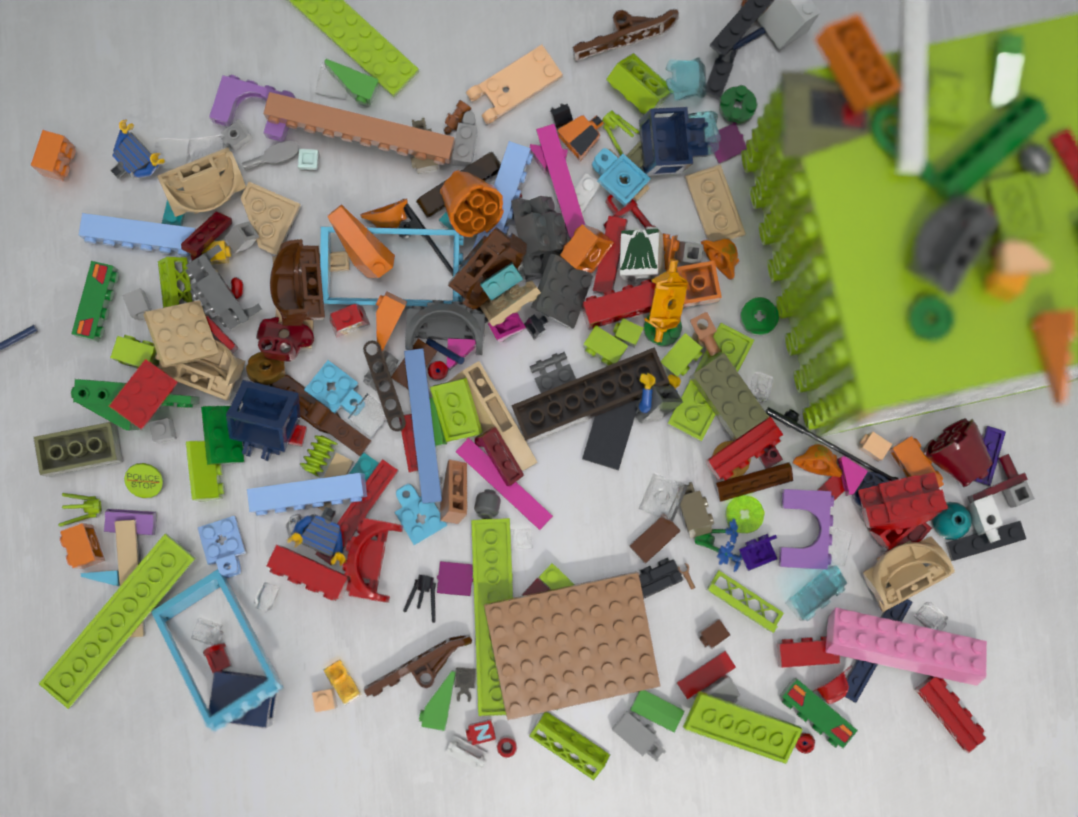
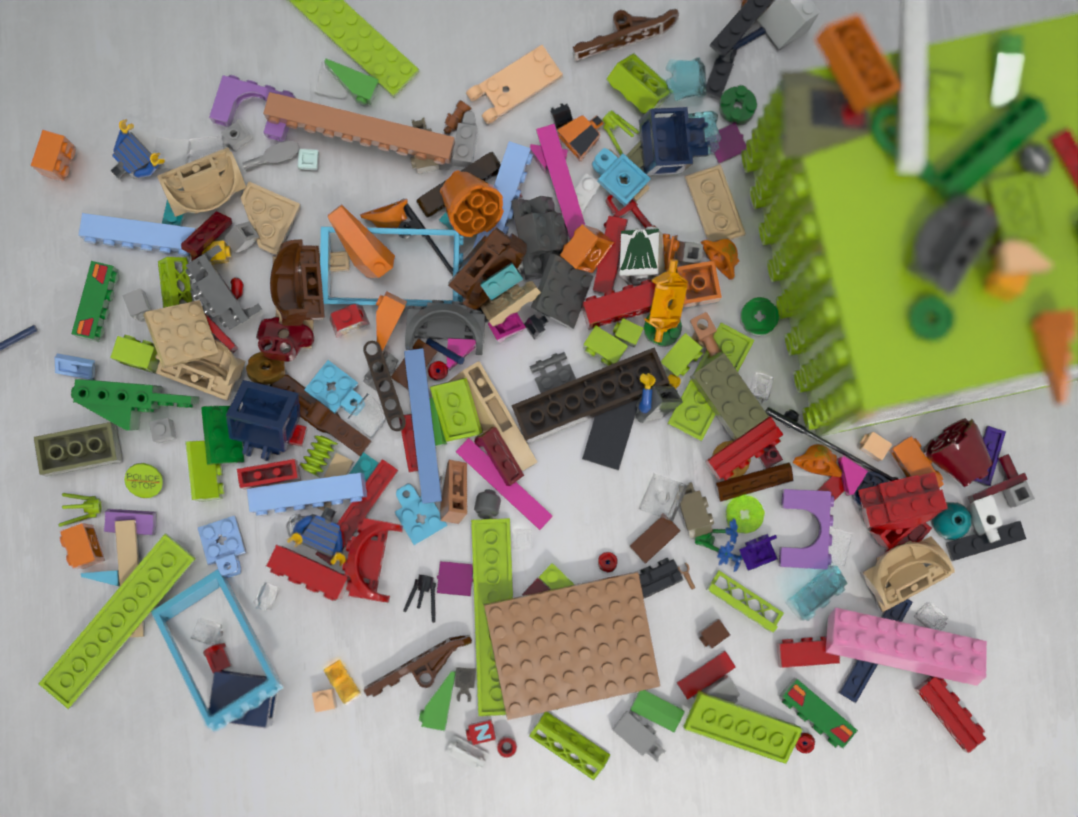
(74, 366): none -> light blue plate
(143, 394): red plate -> none
(268, 474): none -> red brick
(607, 562): none -> red tile
(835, 689): red piece -> none

